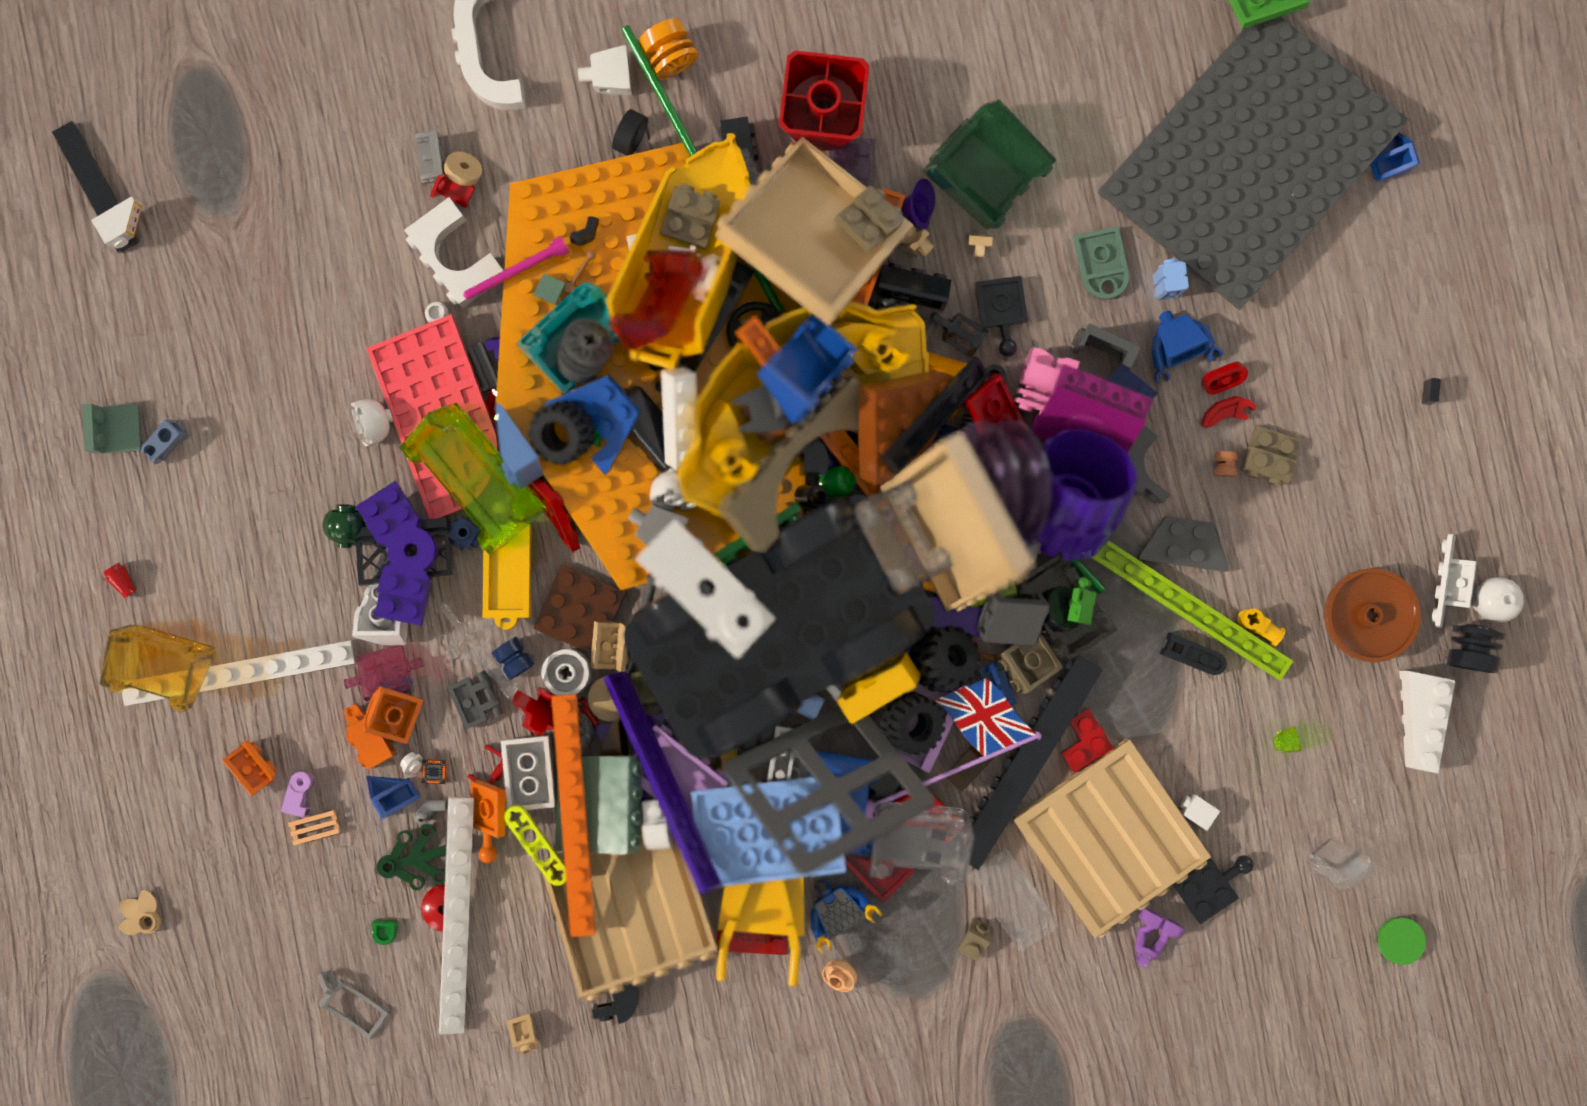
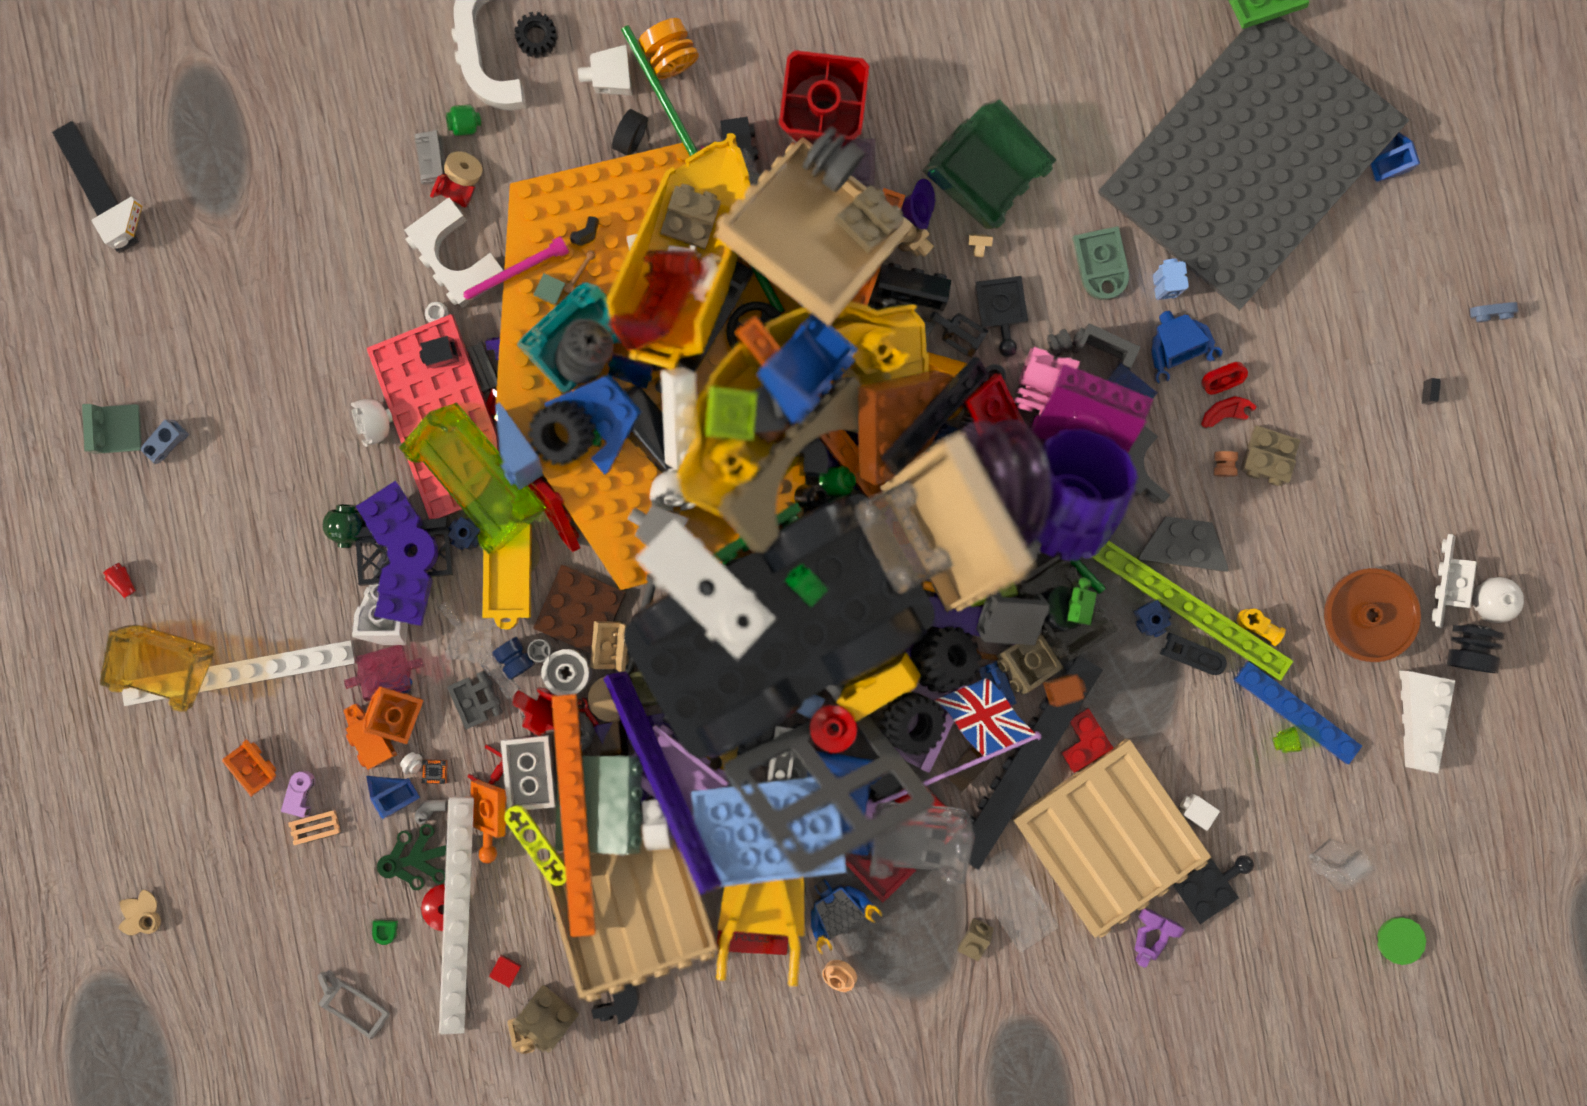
(438, 352): none -> black brick
(463, 120): none -> green head
(505, 971): none -> red tile
(526, 25): none -> black tyre
(540, 650): none -> light grey wheel
(545, 1019): none -> dark tan plate
(630, 370): none -> clear blue piece
(731, 413): none -> lime plate
(806, 585): none -> green bracket
(825, 736): none -> red dish
(832, 159): none -> dark grey wheel
(1059, 342): none -> dark grey wheel
(1064, 689): none -> dark orange brick
(1144, 618): none -> dark blue brick
(1297, 713): none -> blue plate
(1485, 312): none -> sand blue plate

